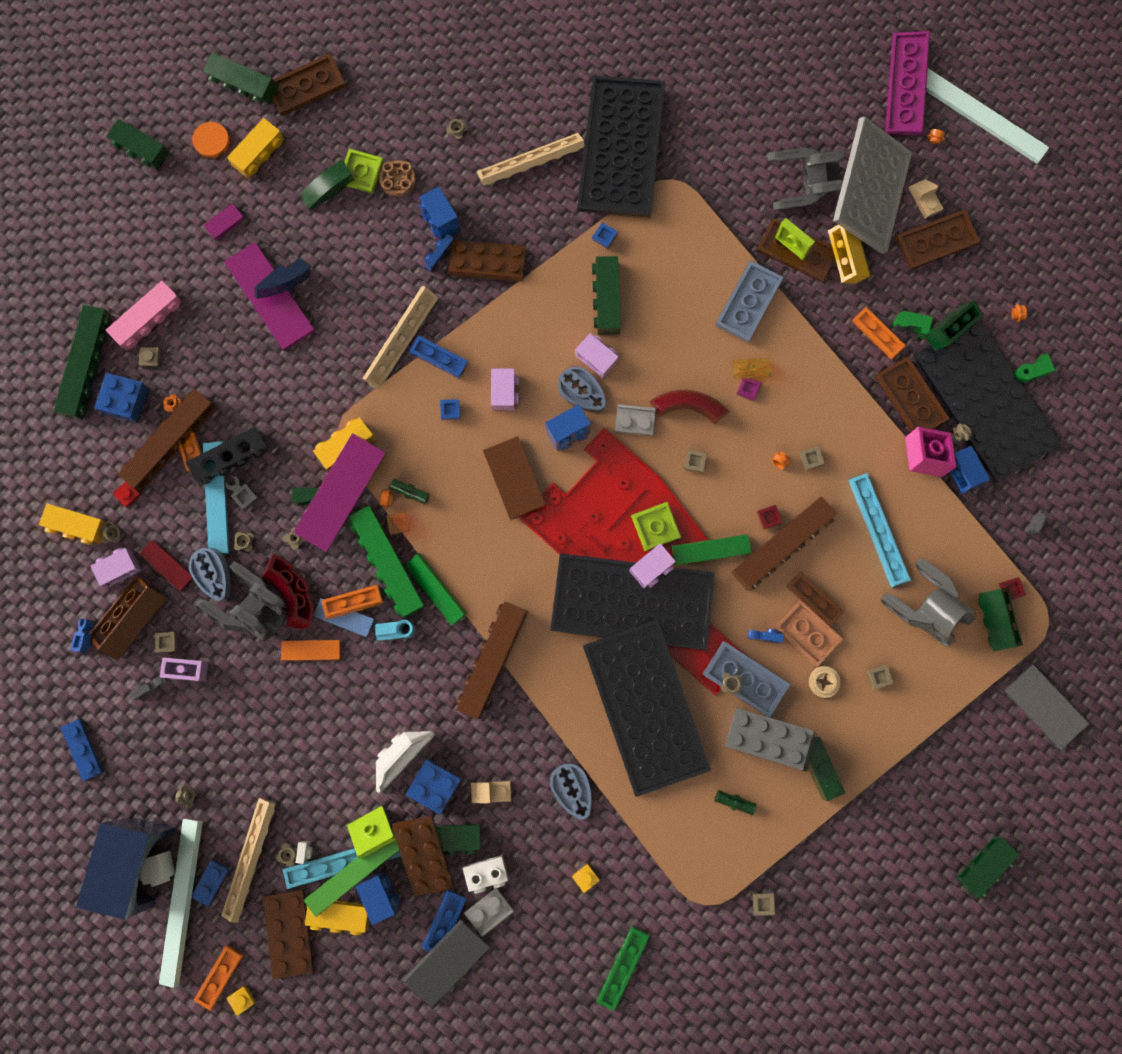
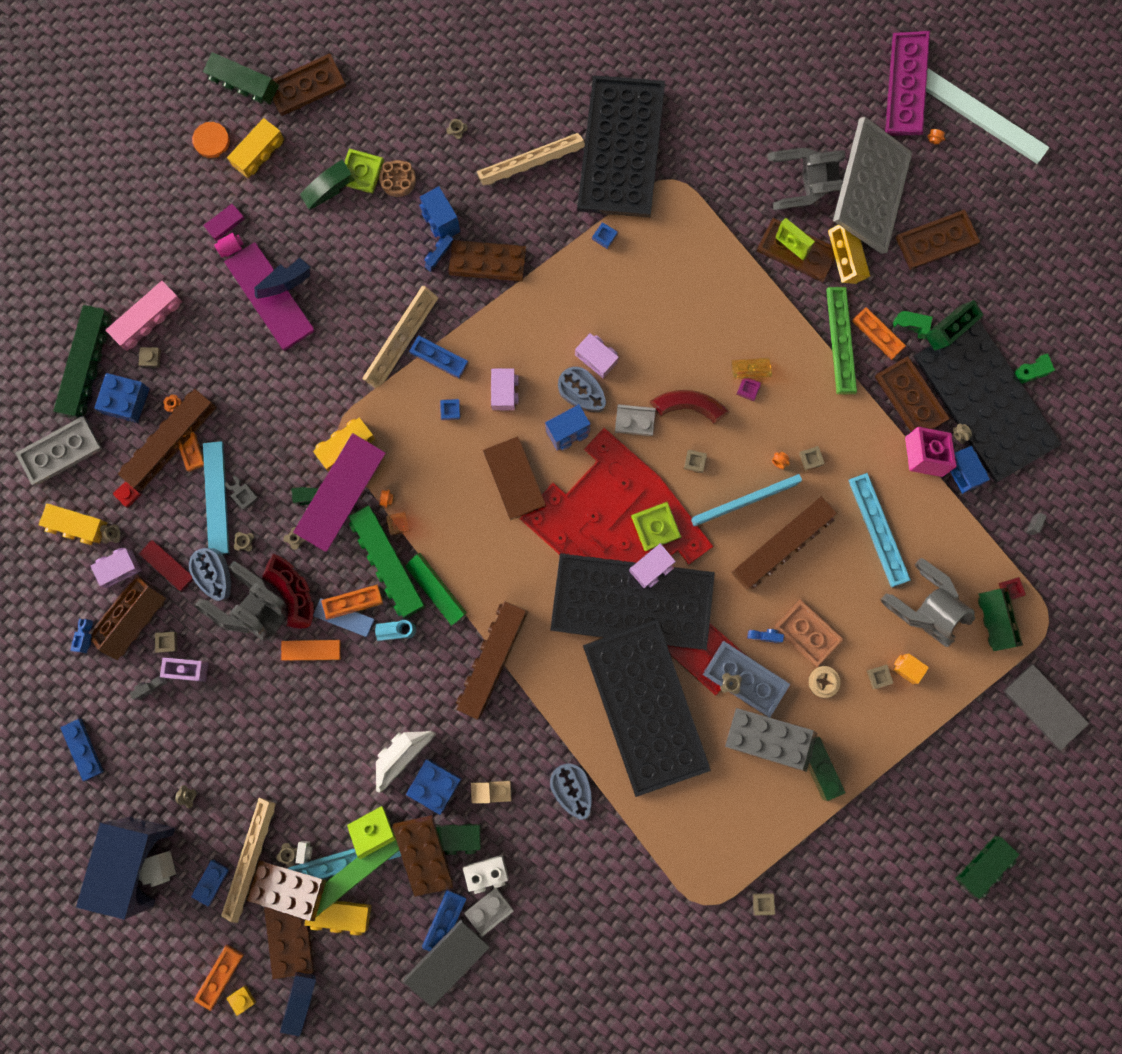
(58, 451): none -> light grey plate
(137, 145): dark green brick -> none
(180, 903): light aqua tile -> none
(198, 464): black brick -> none
(229, 245): none -> dark pink brick
(286, 890): none -> plate
(298, 1003): none -> dark blue slope
(378, 897): blue brick -> none
(398, 486): dark green pin -> none
(585, 878): yellow plate -> none
(607, 295): dark green brick -> none
(623, 968): green tile -> none
(711, 549): green tile -> none
(735, 802): dark green pin -> none
(746, 500): none -> medium azure tile
(749, 301): sand blue plate -> none
(769, 517): dark red plate -> none
(815, 598): reddish brown plate -> none
(841, 340): none -> bright green tile
(910, 668): none -> light orange brick
(925, 197): tan slope -> none
(1019, 313): orange plate -> none

